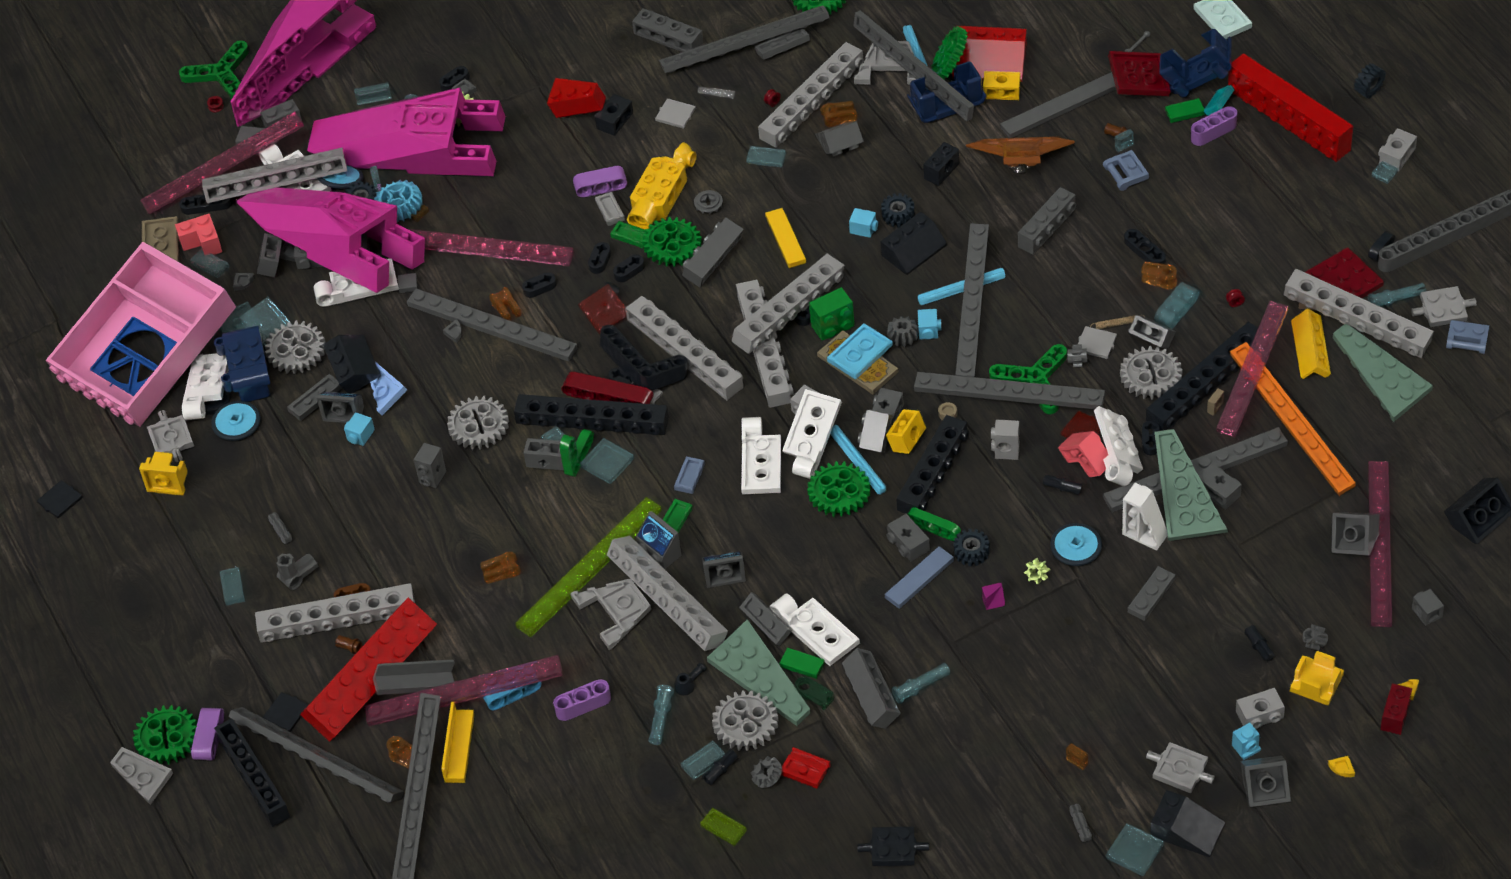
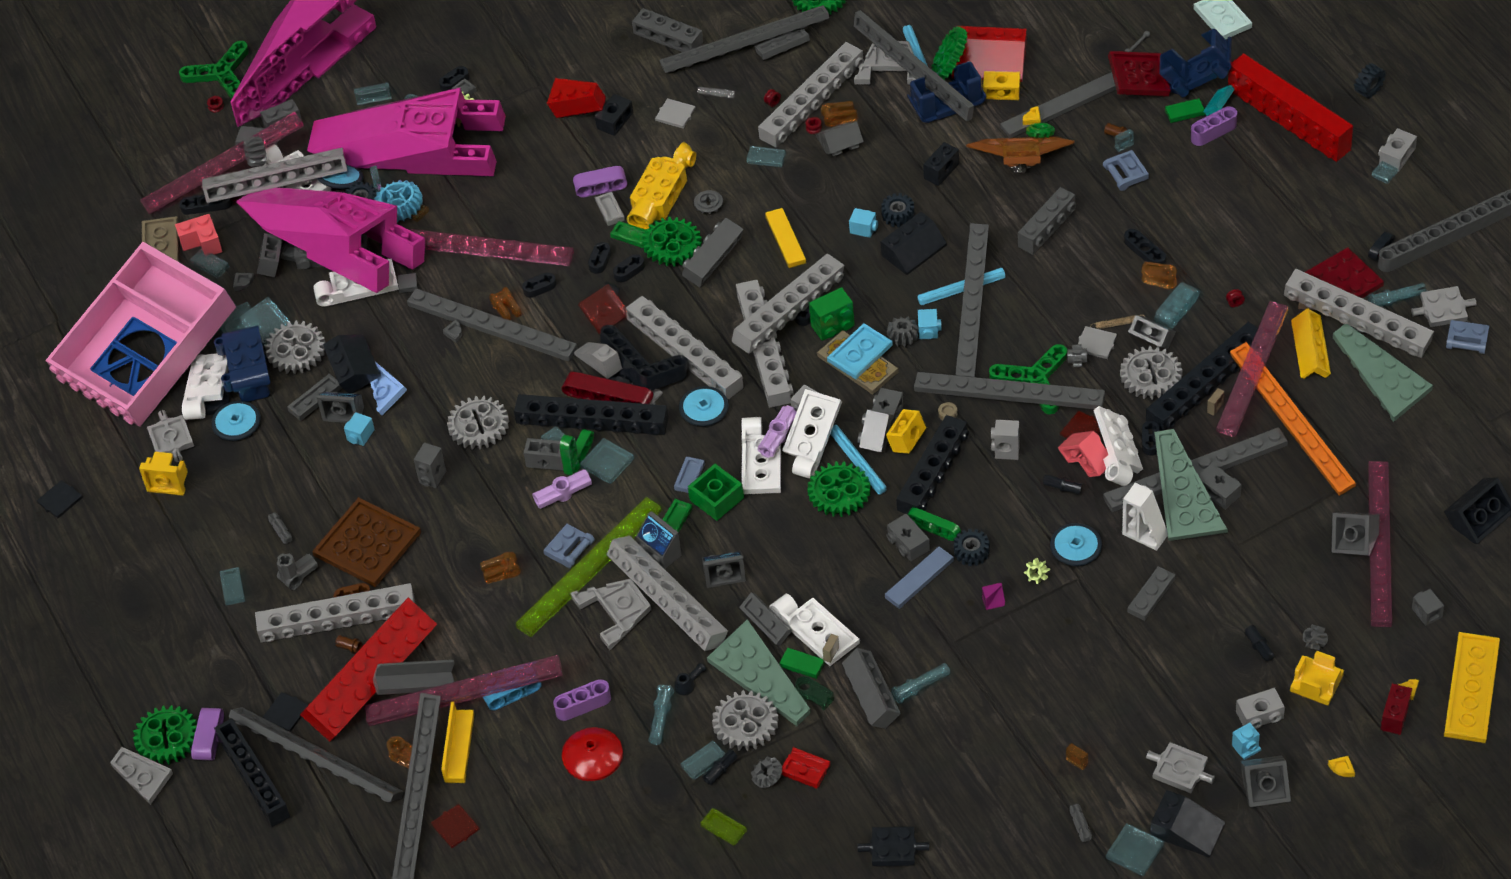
(254, 151): none -> dark grey gear
(366, 542): none -> reddish brown plate
(455, 826): none -> clear red piece
(562, 489): none -> lavender piece
(564, 543): none -> sand blue plate
(592, 762): none -> red dish
(600, 357): none -> light grey slope
(703, 406): none -> medium azure wheel
(715, 492): none -> green brick
(777, 431): none -> lavender piece
(813, 125): none -> dark red bush
(830, 648): none -> dark tan tile
(1032, 116): none -> yellow tile
(1040, 130): none -> green gear
(1472, 687): none -> yellow tile

